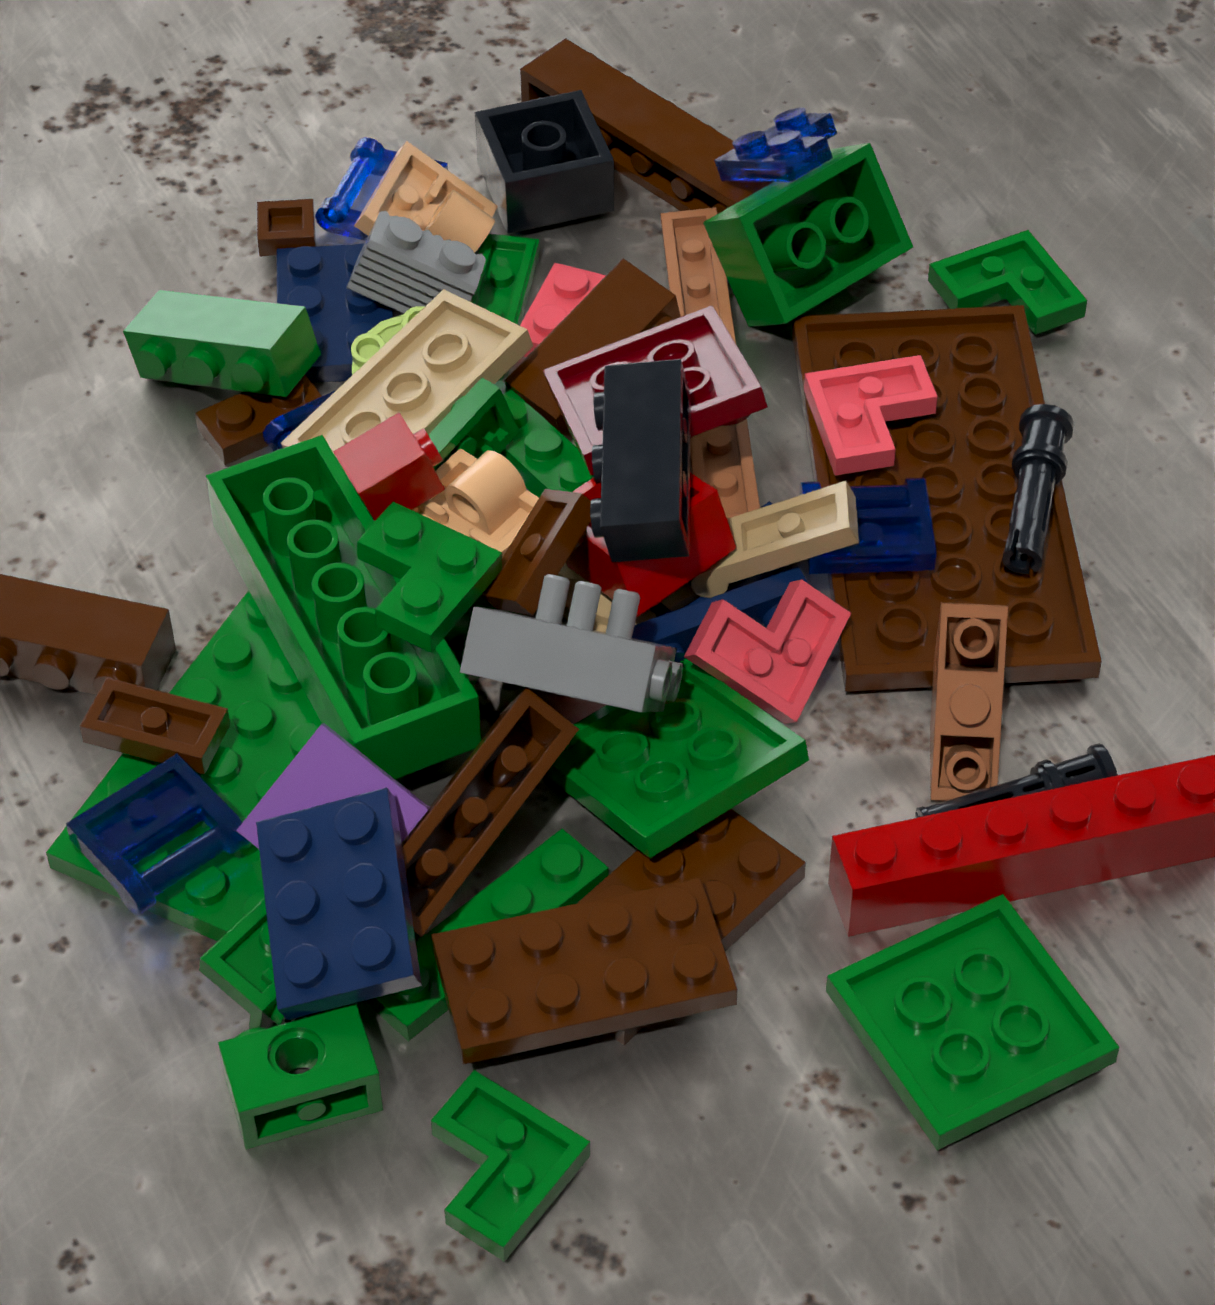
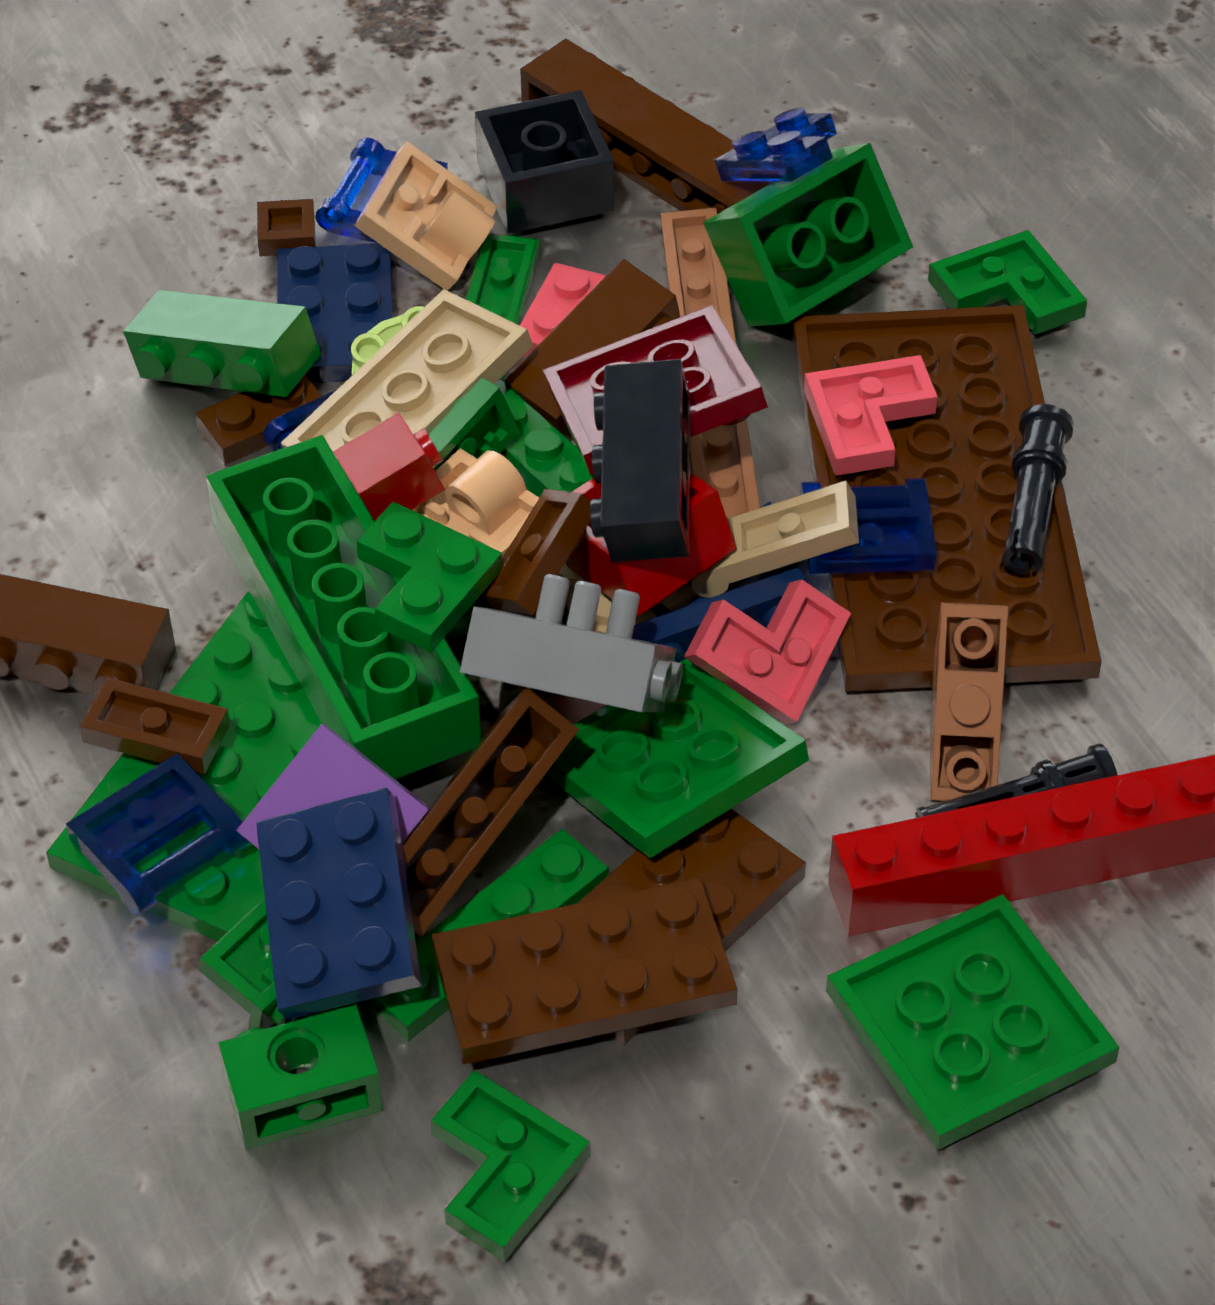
(411, 266): light grey brick -> none

